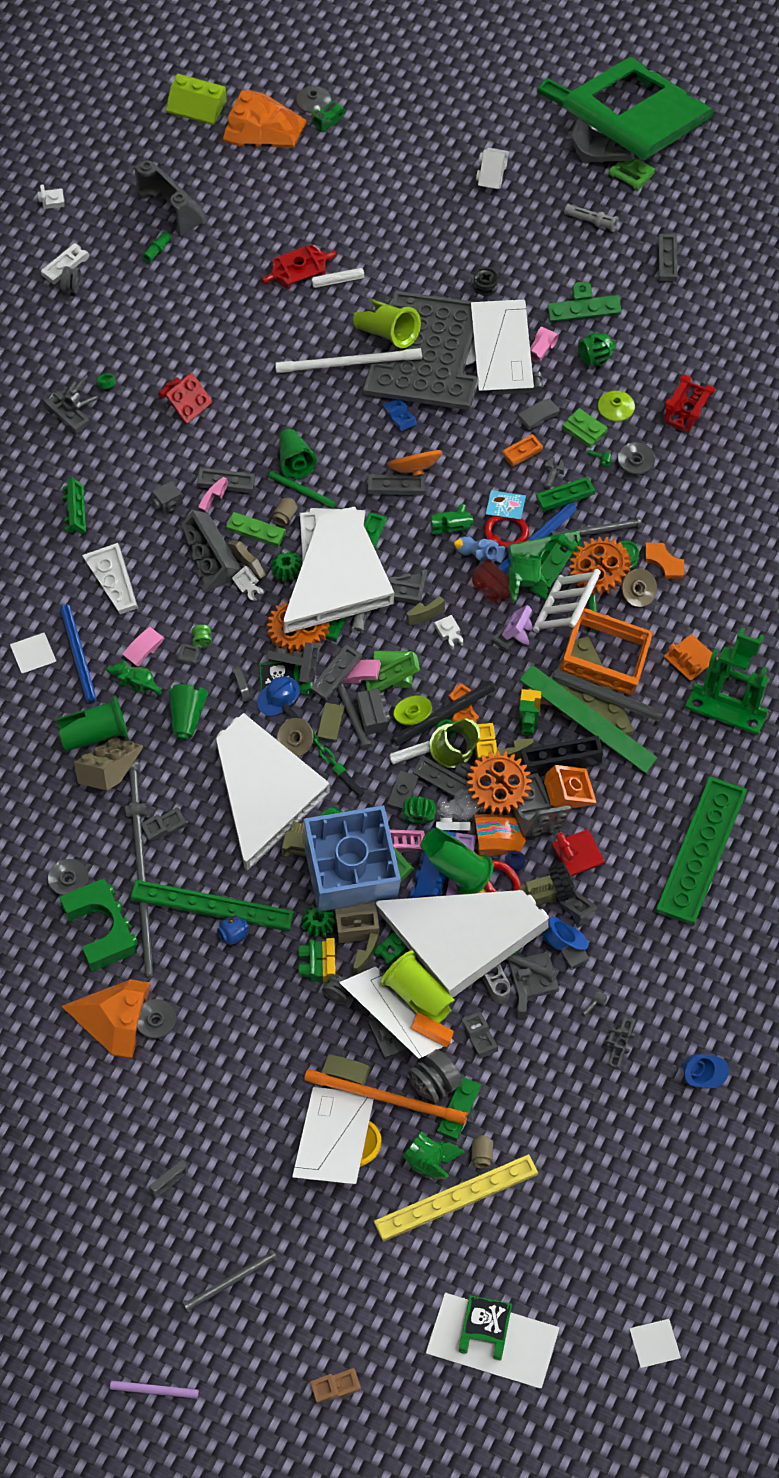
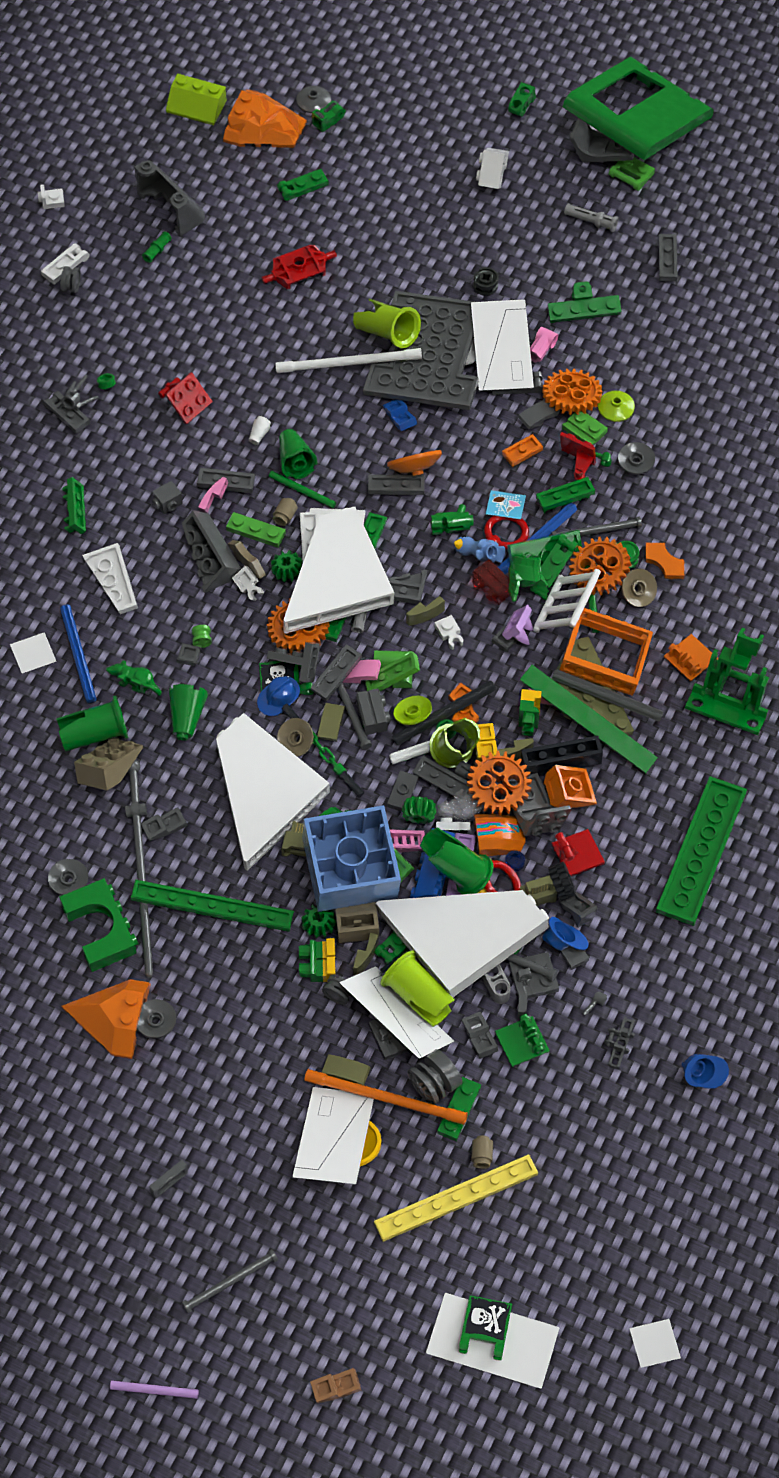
(144, 644): bright pink slope -> none
(232, 930): blue head -> none
(241, 683): dark grey tile -> none
(259, 429): none -> white cone
(303, 184): none -> green plate
(338, 277): white axle -> none
(426, 1155): green helmet -> none
(432, 1029): orange tile -> none
(521, 99): none -> green leg
(522, 1040): none -> green hinge
(552, 472): dark grey bar -> none
(553, 91): green tile -> none
(572, 391): none -> orange gear
(581, 450): none -> red plate
(596, 349): green helmet -> none
(680, 399): red piece -> none

